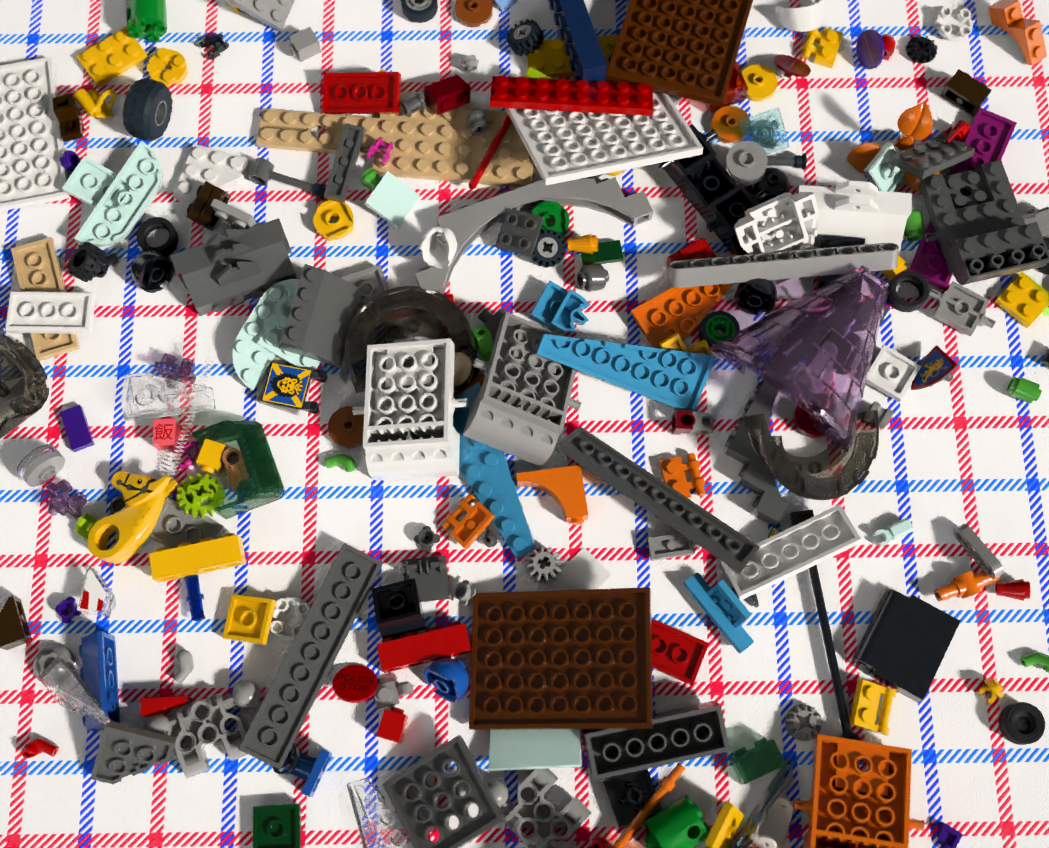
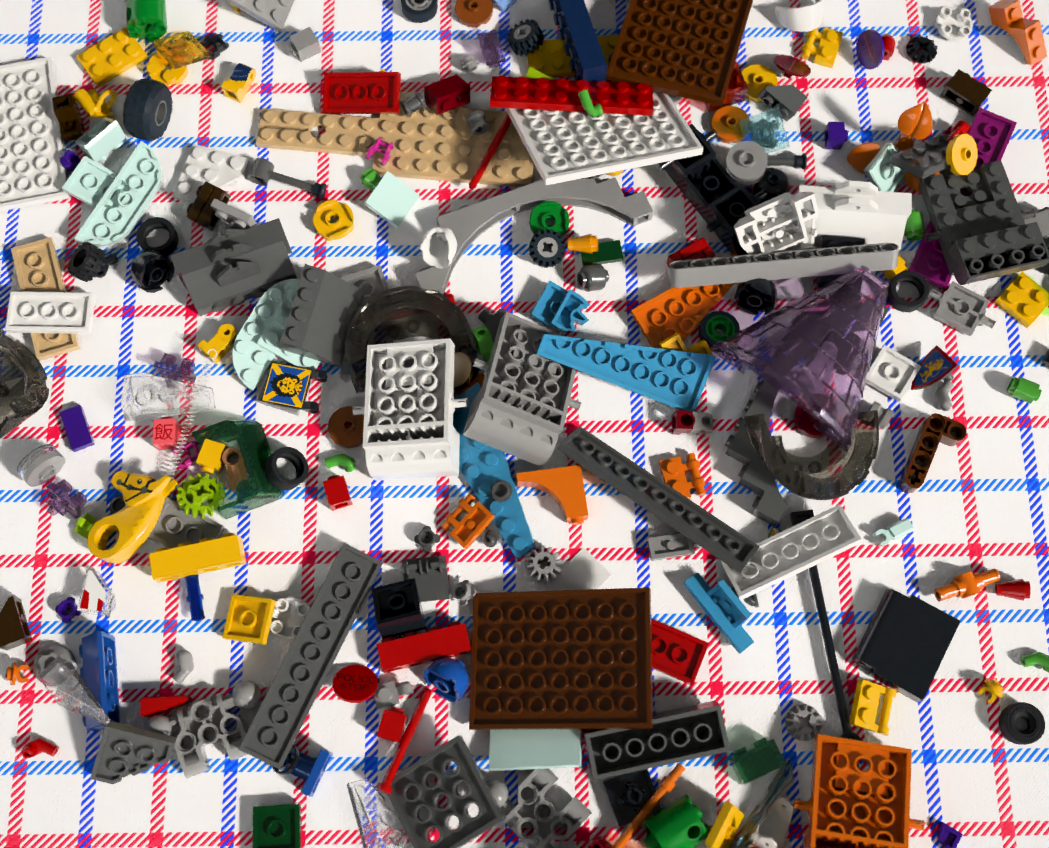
(13, 675): none -> orange plate
(101, 139): none -> light aqua slope
(181, 49): none -> clear yellow tile
(221, 342): none -> yellow leg
(239, 82): none -> yellow leg
(298, 461): none -> black tyre
(337, 492): none -> red brick
(344, 163): dark grey plate -> none
(384, 787): none -> red bar
(491, 48): none -> clear purple hips
(501, 491): none -> dark grey plate
(519, 232): dark grey hinge -> none
(587, 104): none -> bright green arm
(785, 97): none -> dark grey slope
(835, 135): none -> dark purple plate
(925, 454): none -> reddish brown beam
(942, 397): none -> light grey arm
(962, 154): none -> yellow plate
(978, 551): light grey beam -> none

